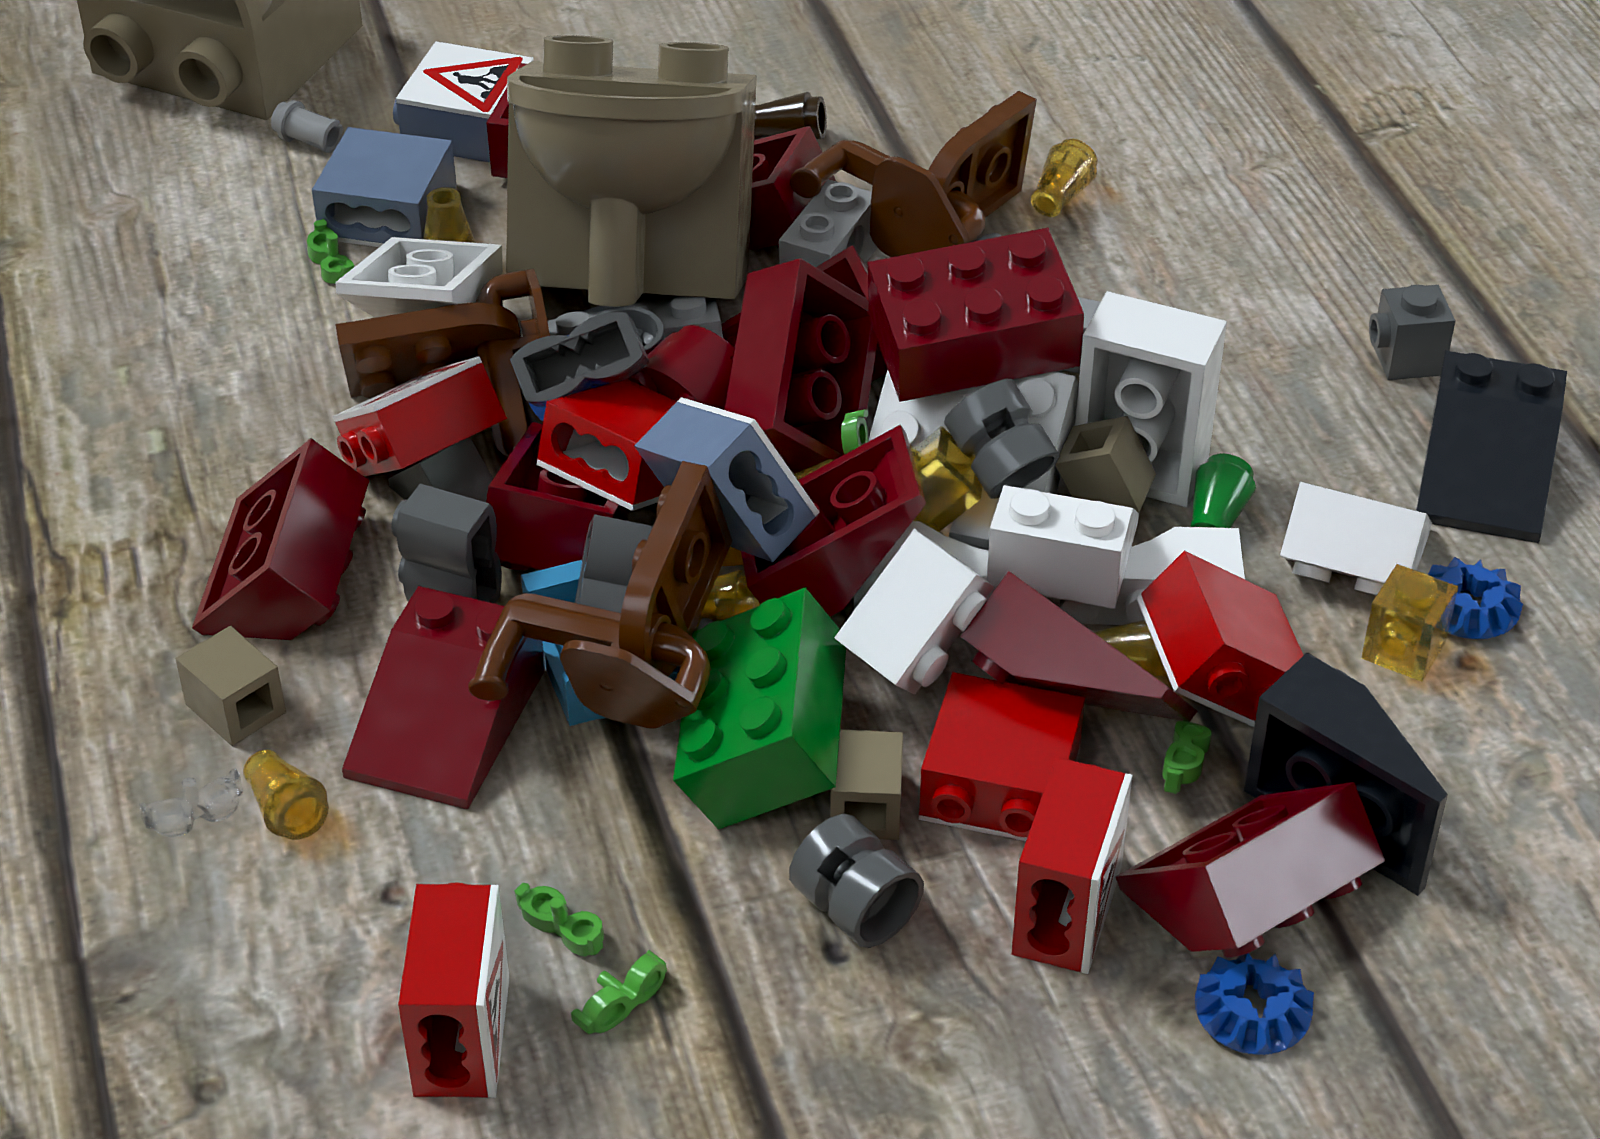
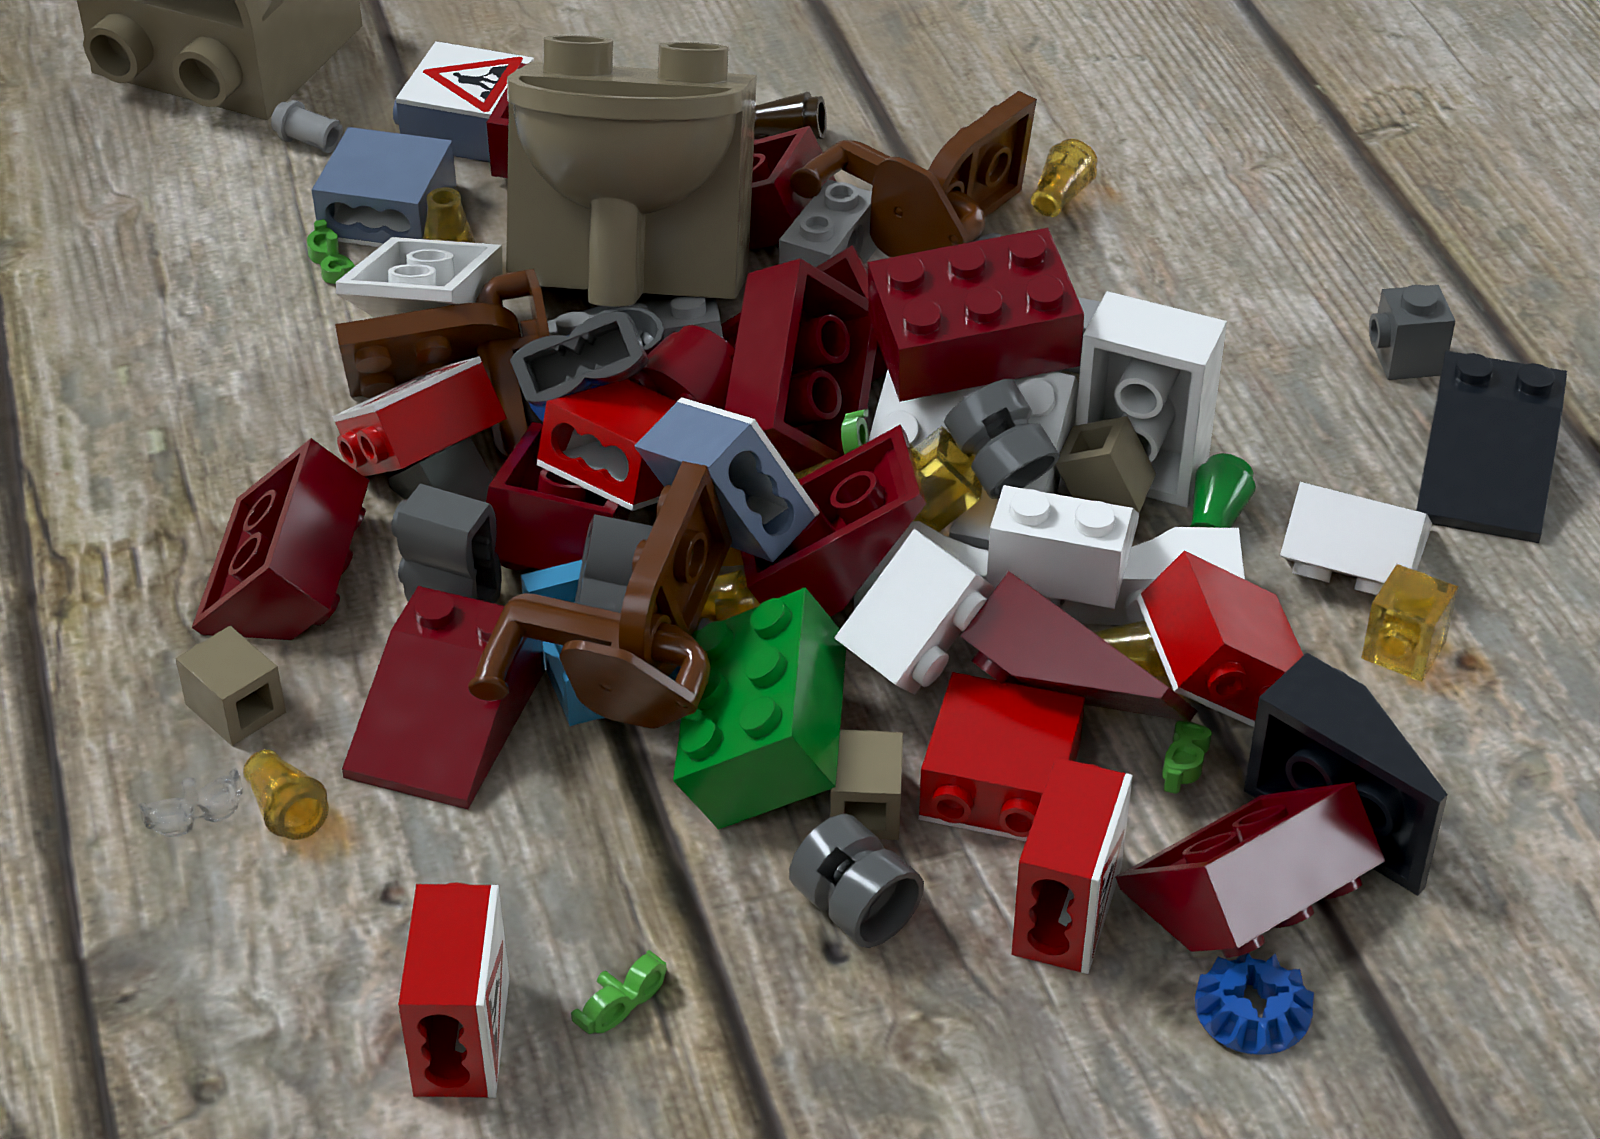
(547, 911): bright green piece -> none
(1499, 603): blue gear -> none

